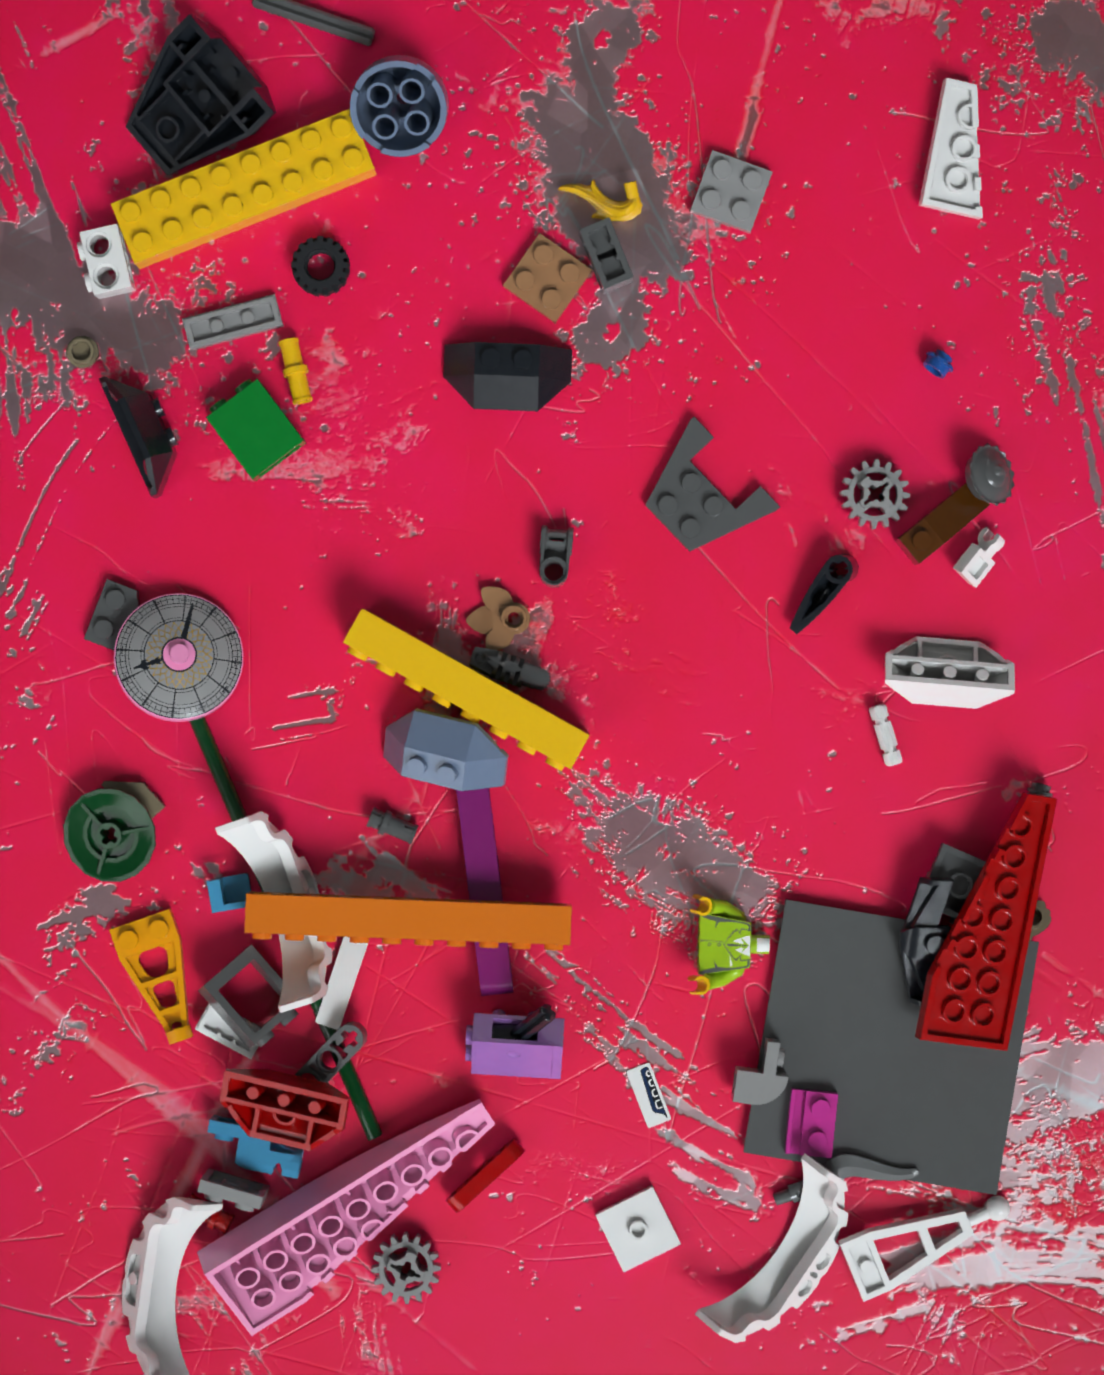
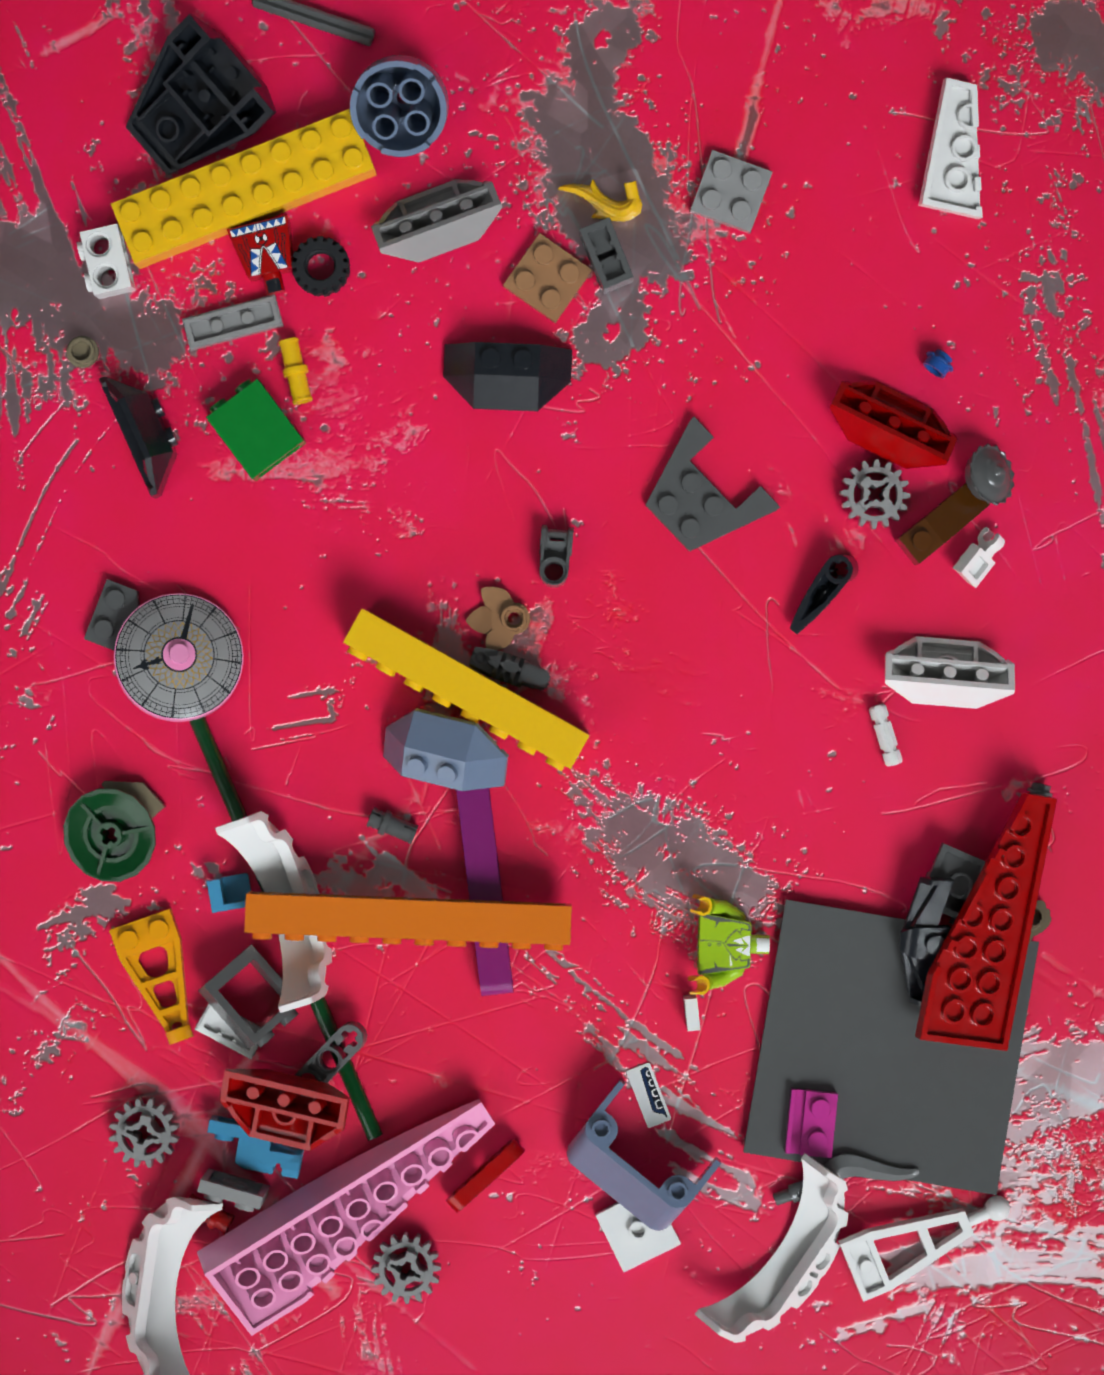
(158, 1134): none -> light grey gear
(265, 251): none -> torso
(341, 983): white sticker -> none
(437, 220): none -> light grey wedge
(516, 1044): medium lavender piece -> none
(648, 1203): none -> sand blue windscreen
(691, 1012): none -> white tile
(764, 1084): light grey brick -> none
(892, 425): none -> red wedge

